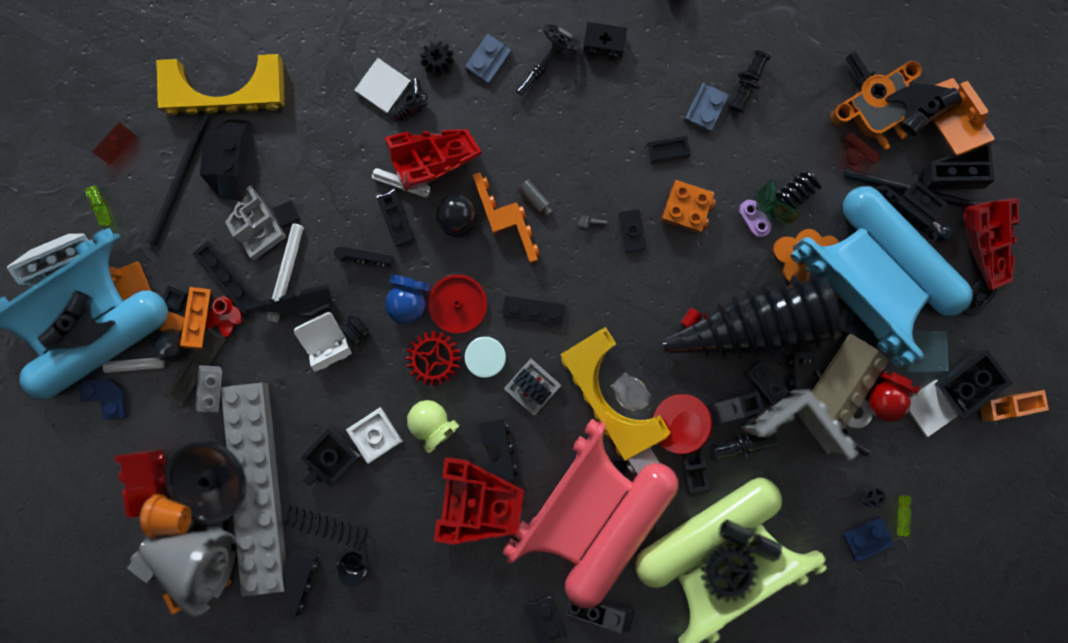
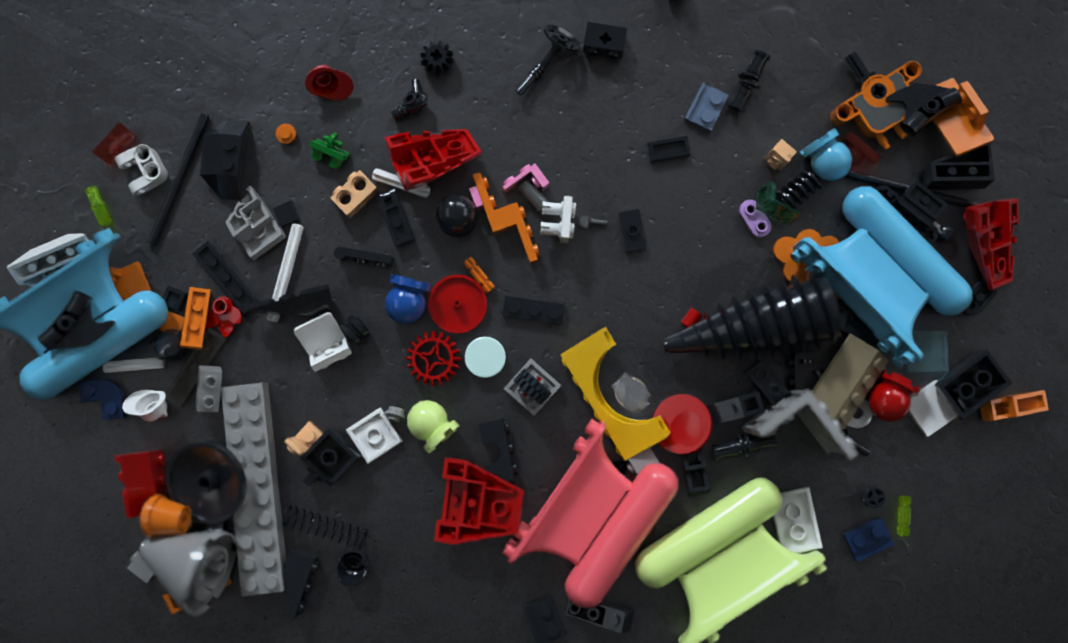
(146, 404): none -> white piece
(147, 166): none -> white piece
(262, 90): yellow arch -> none
(285, 134): none -> orange plate
(304, 439): none -> light nougat bracket
(320, 147): none -> green hips
(329, 83): none -> red piece
(358, 198): none -> light nougat brick
(382, 86): white tile -> none
(395, 414): none -> light grey plate
(476, 198): none -> bright pink tile
(479, 275): none -> orange axle
(488, 59): sand blue plate -> none
(537, 179): none -> bright pink bracket
(566, 210): none -> white plate
(688, 207): orange brick -> none
(740, 536): black piece -> none
(746, 571): black gear -> none
(780, 155): none -> light nougat bracket
(797, 522): none -> white tile
(829, 158): none -> medium azure tile

